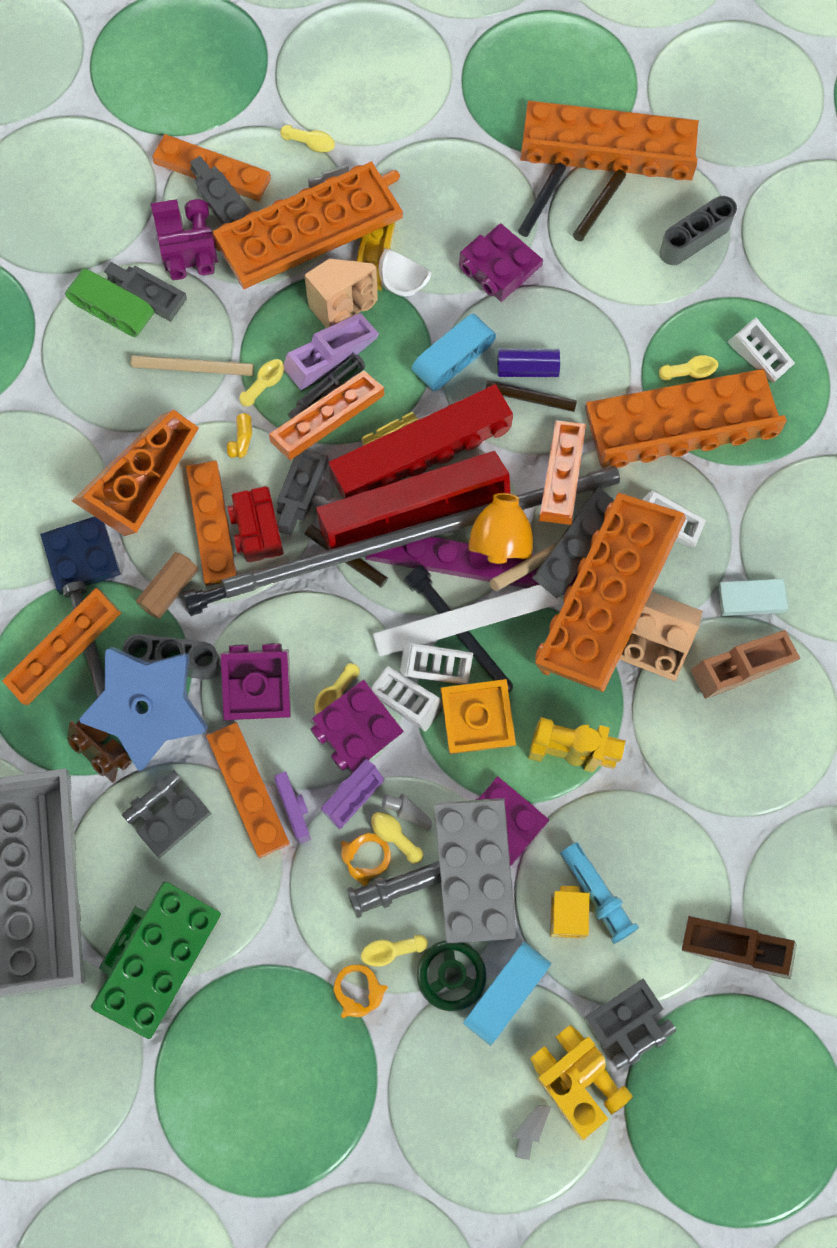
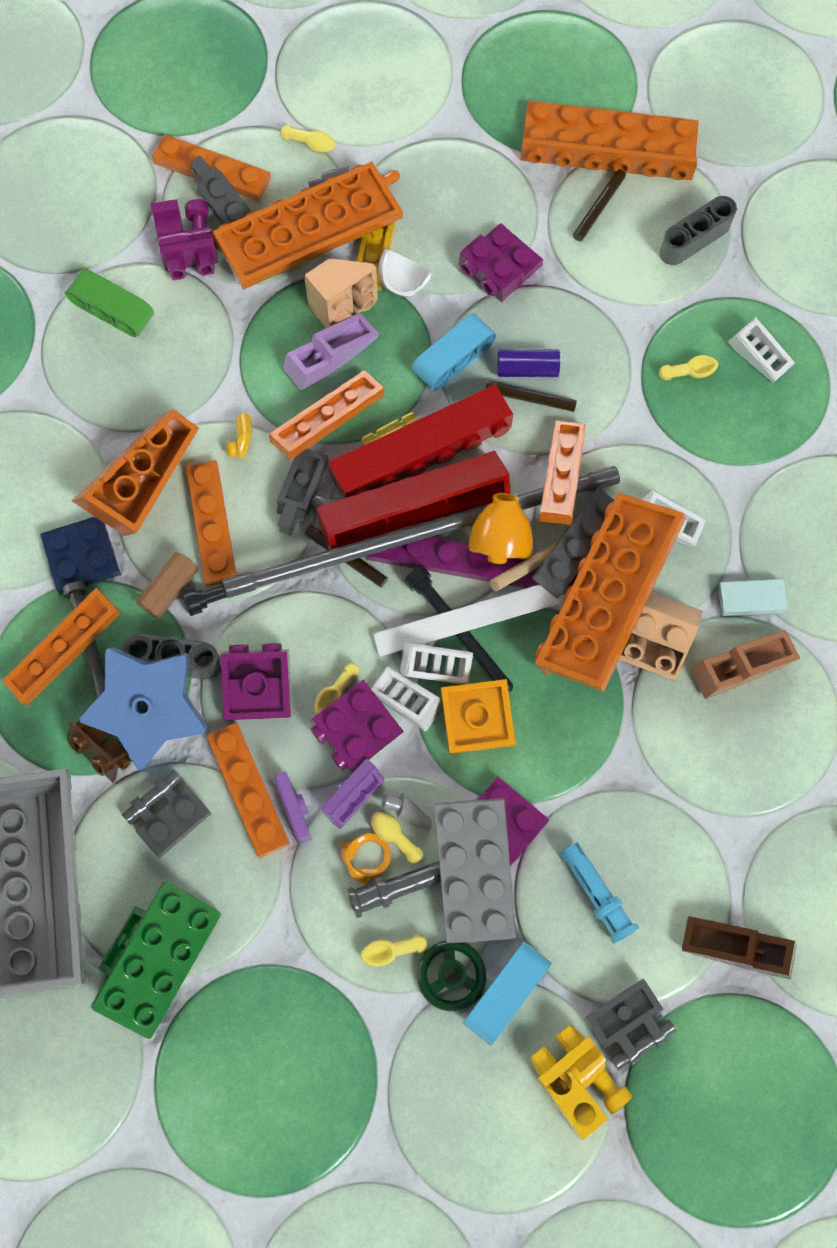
(160, 295): dark grey hinge -> none
(192, 365): tan bar -> none
(256, 524): red brick -> none
(267, 376): light yellow piece -> none
(328, 385): dark grey piece -> none
(375, 996): light orange piece -> none
(530, 1131): light grey bar -> none
(542, 199): black bar -> none
(569, 913): yellow brick -> none
(576, 746): yellow hips -> none
(683, 418): orange bracket -> none

